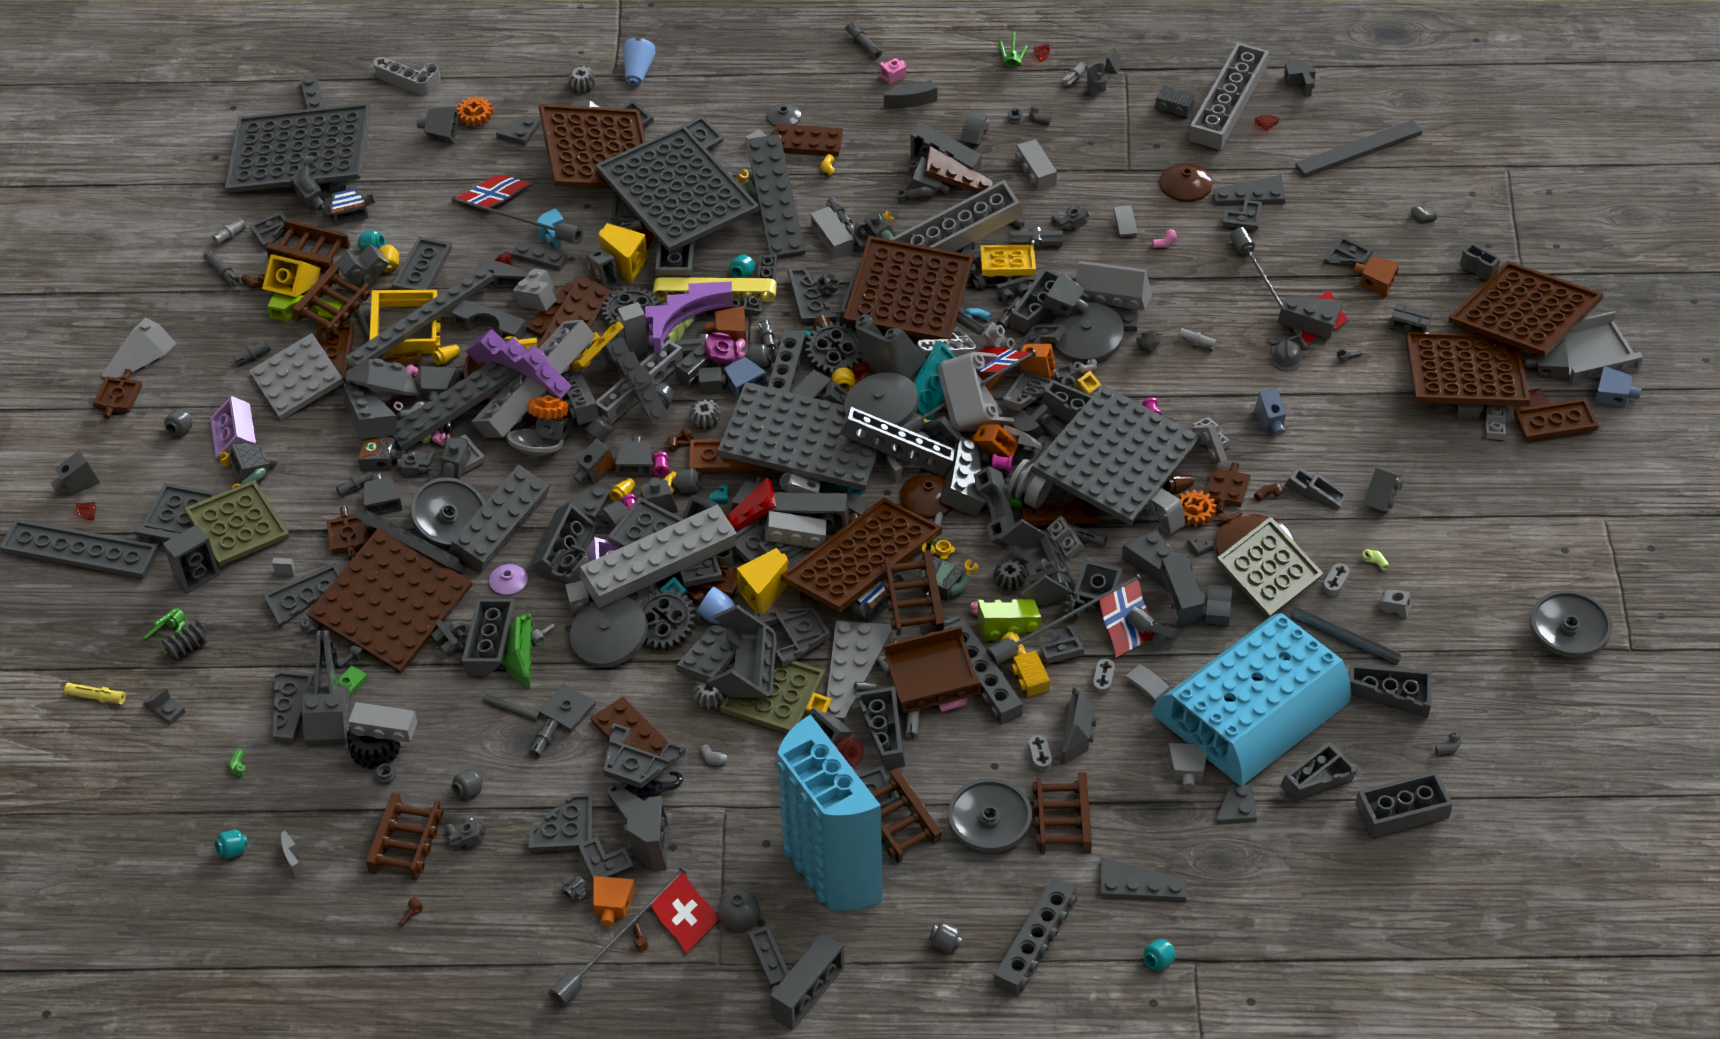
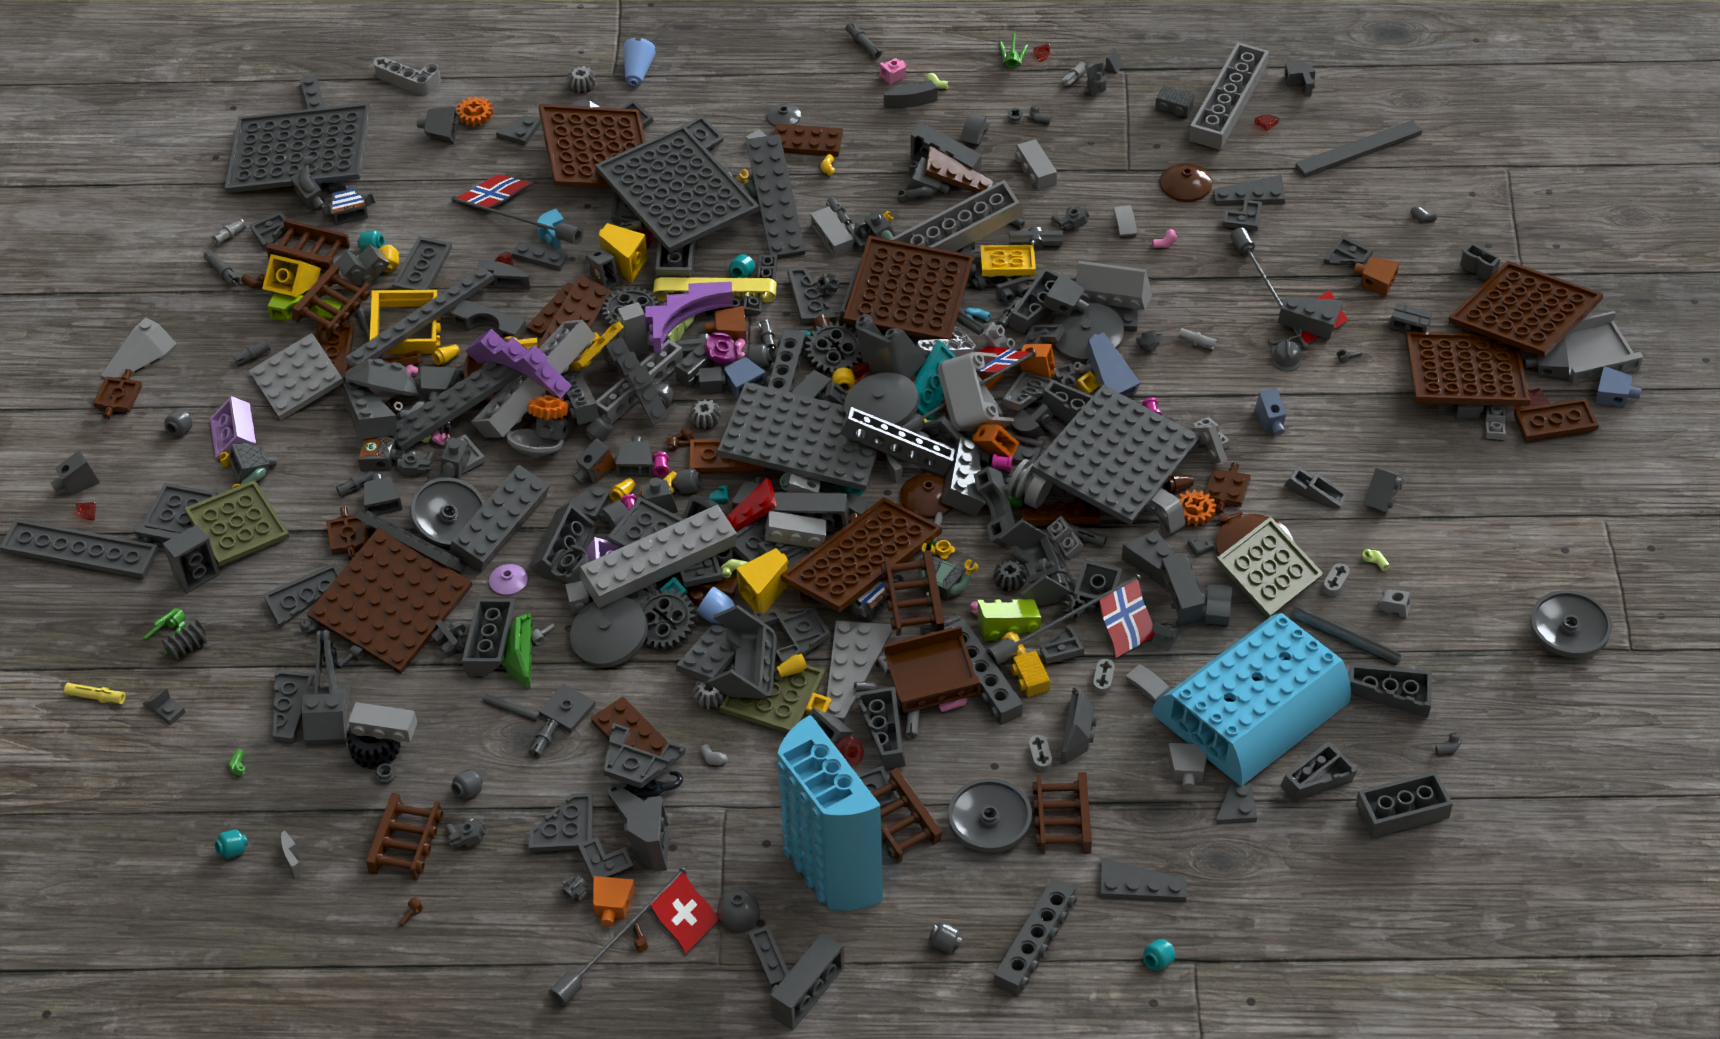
(283, 567): light grey tile -> none
(353, 678): bright green plate -> none
(535, 291): light grey brick -> none
(730, 566): none -> yellowish green arm
(794, 665): none -> yellow cone
(940, 84): none -> yellowish green arm
(1024, 439): light grey slope -> none
(1110, 366): none -> sand blue slope
(1140, 619): dark grey brick -> none
(1267, 489): reddish brown arm -> none

